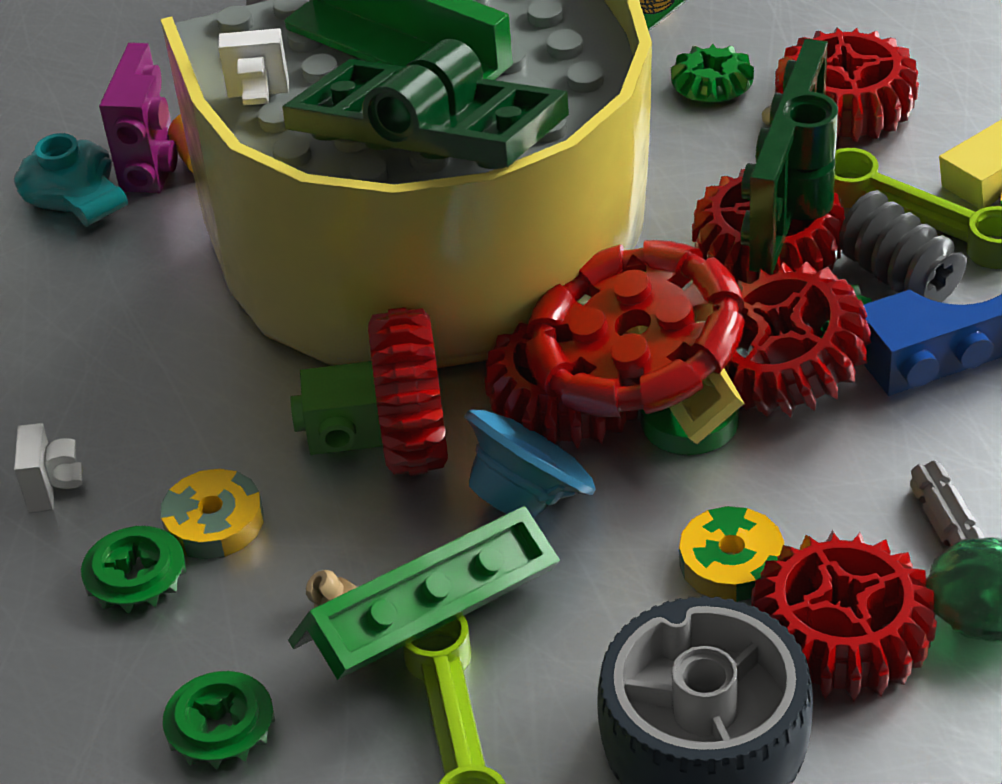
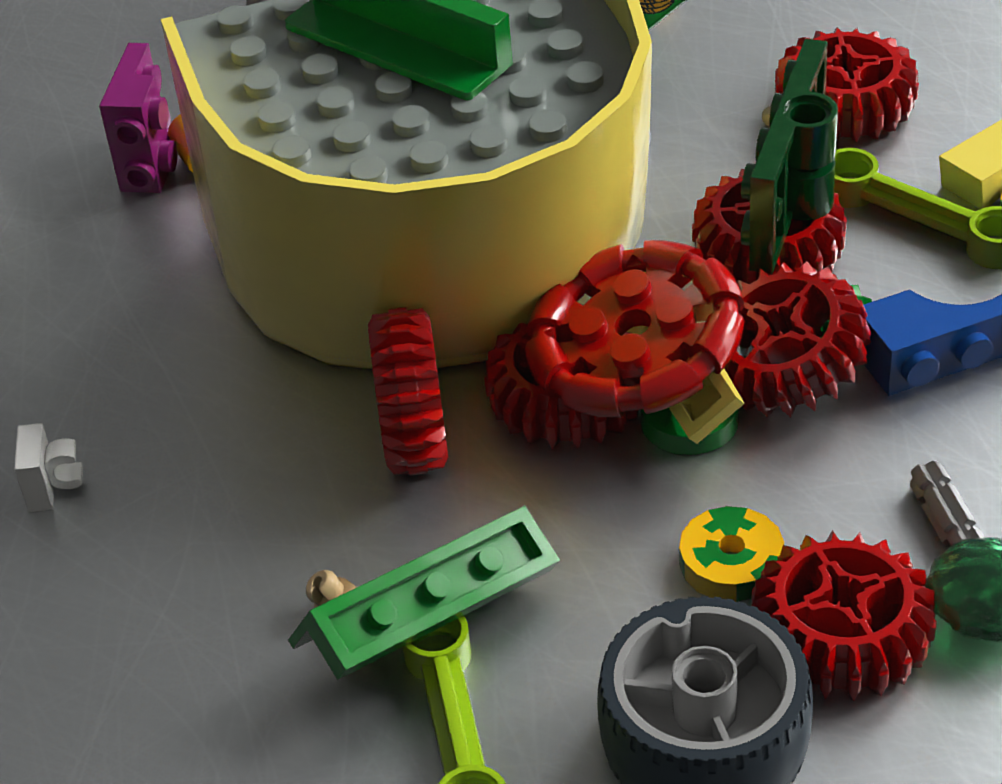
(70, 178): teal animal -> none
(117, 552): green gear -> none
(213, 697): green gear -> none
(234, 510): yellow piece -> none
(253, 65): white tile -> none
(337, 408): bright green brick -> none
(429, 107): dark green plate -> none
(521, 466): dark azure hat -> none
(698, 74): green gear -> none
(900, 248): dark grey piece -> none

